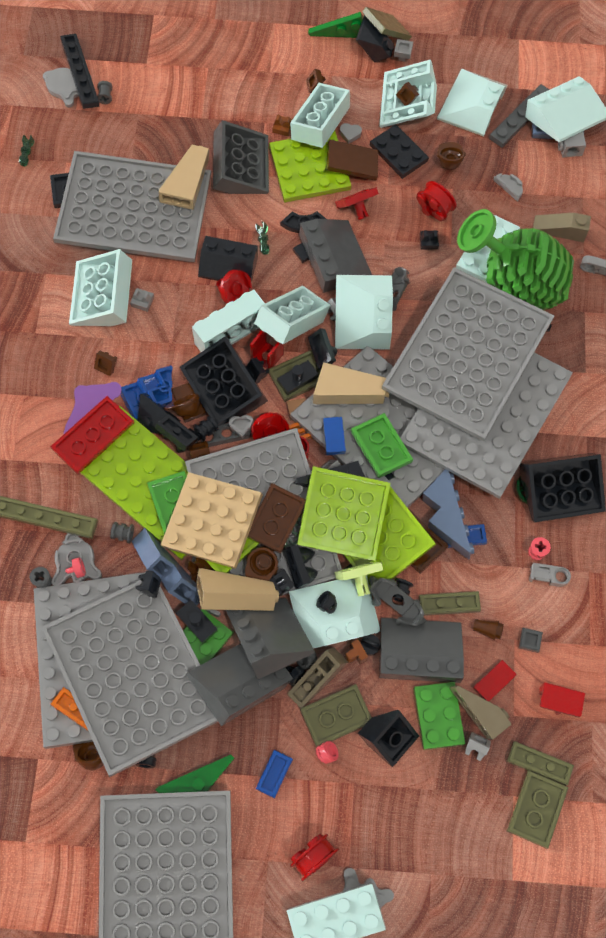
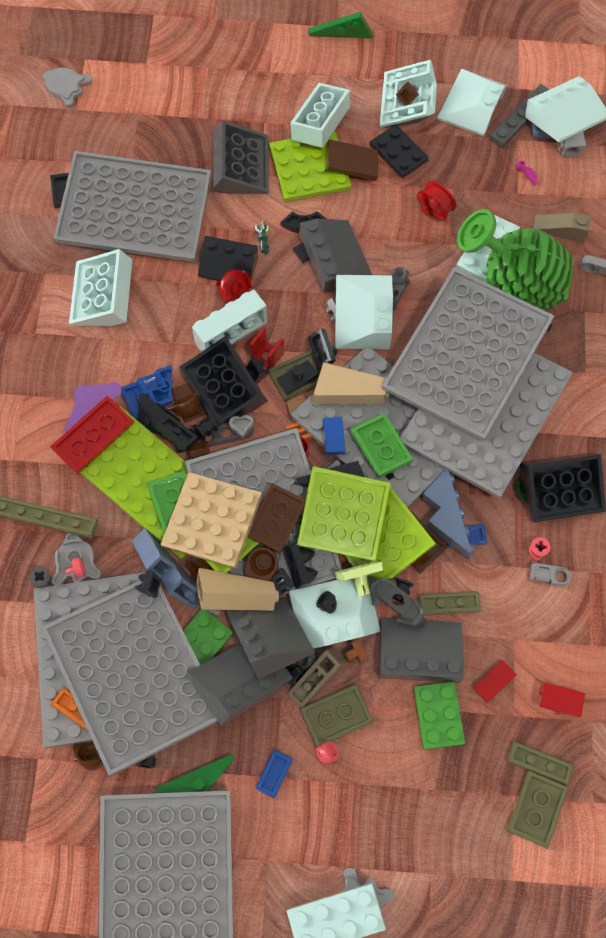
(25, 150): clear green piece -> none
(79, 71): black tile -> none
(104, 92): dark grey bush -> none
(105, 363): reddish brown tile -> none
(122, 532): dark grey bush -> none
(142, 299): light grey tile -> none
(186, 179): tan slope -> none
(196, 621): black tile -> none
(269, 424): red tile -> none
(282, 125): dark orange tile -> none
(292, 314): light aqua brick -> none
(313, 79): reddish brown tile -> none
(314, 857): red wheel -> none
(350, 132): light grey tile -> none
(357, 200): red tile -> none
(370, 644): black tile -> none
(373, 42): black slope -> none
(386, 24): olive tile -> none
(389, 736): black slope -> none
(403, 49): light grey tile -> none
(429, 240): black tile -> none
(450, 155): reddish brown hat -> none
(479, 744): light grey tile -> none
(487, 716): dark tan slope -> none
(489, 628): reddish brown cone -> none
(510, 184): light grey tile -> none
(530, 174): none -> dark pink piece
(530, 640): dark grey tile -> none

